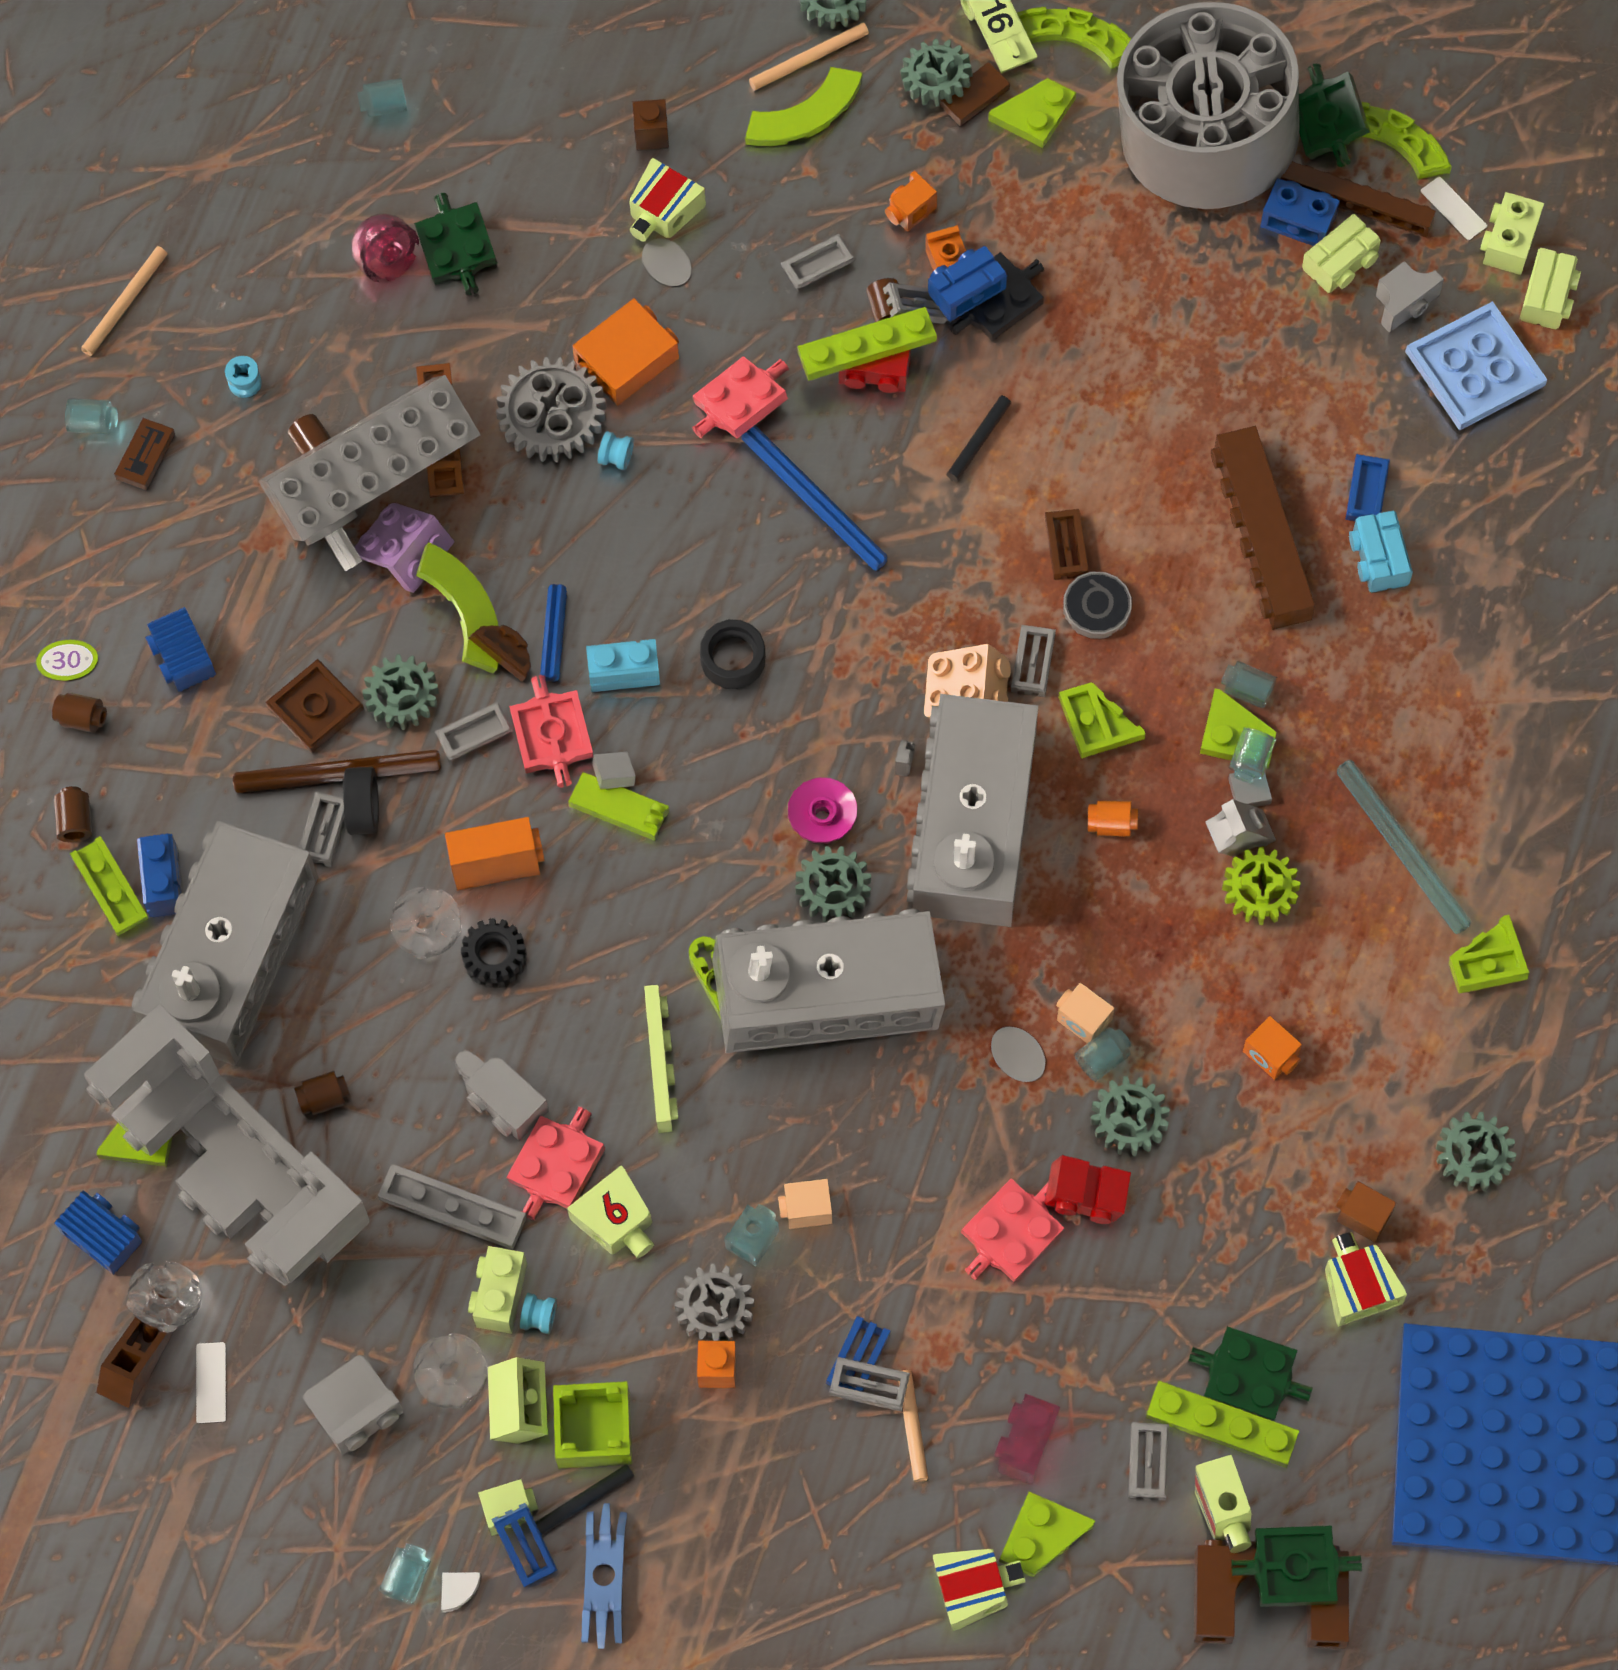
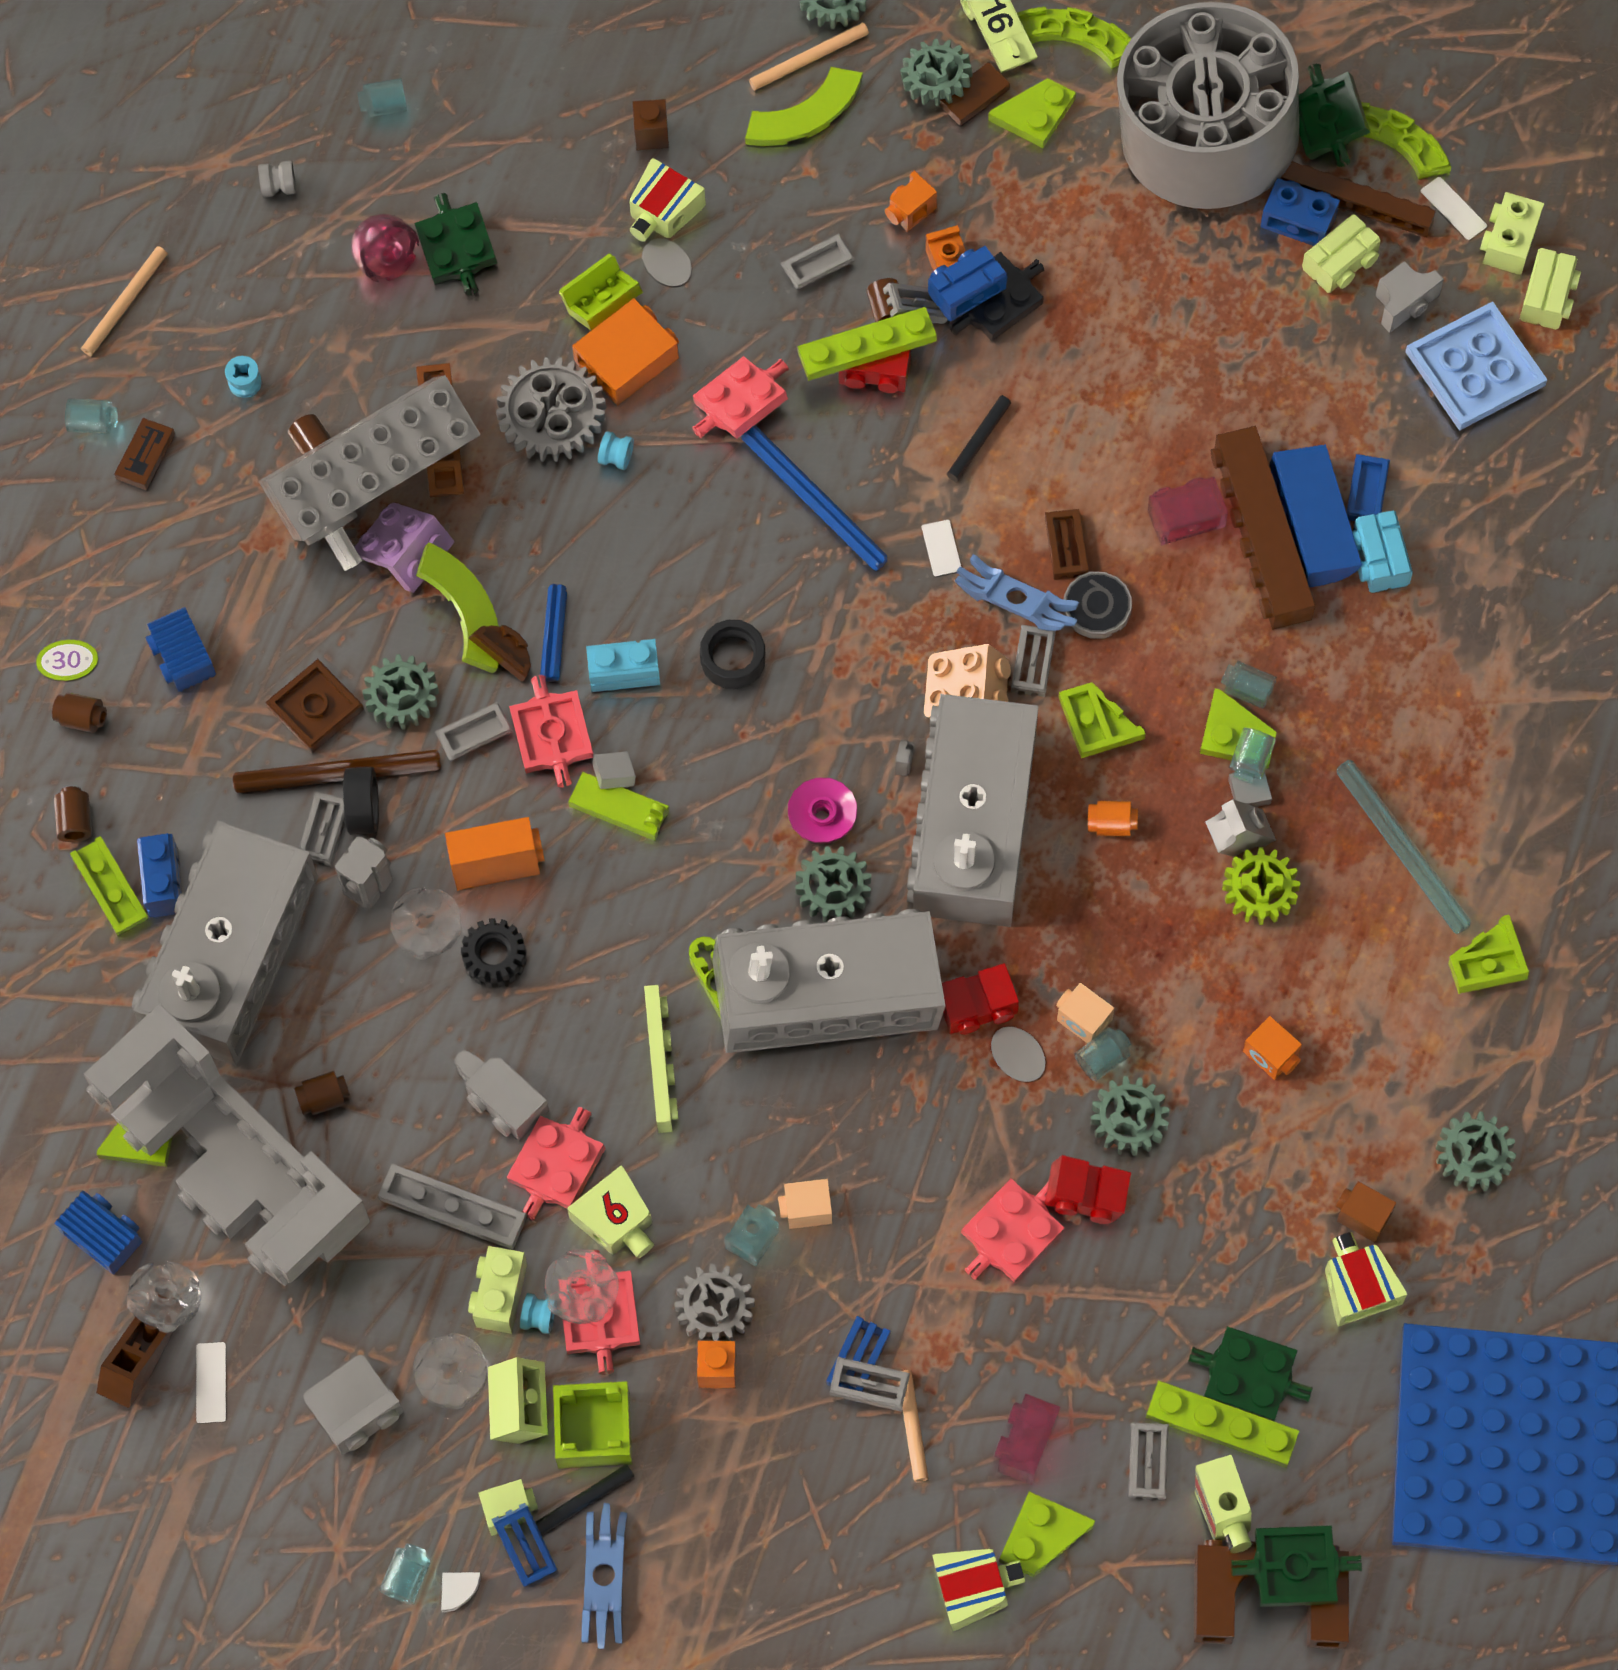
(274, 179): none -> light grey wheel
(364, 871): none -> light grey brick
(580, 1307): none -> clear plate
(599, 292): none -> lime bracket
(614, 1331): none -> coral plate
(941, 547): none -> white sticker
(979, 1000): none -> red brick
(997, 587): none -> medium blue piece
(1187, 510): none -> clear pink brick
(1315, 514): none -> blue brick

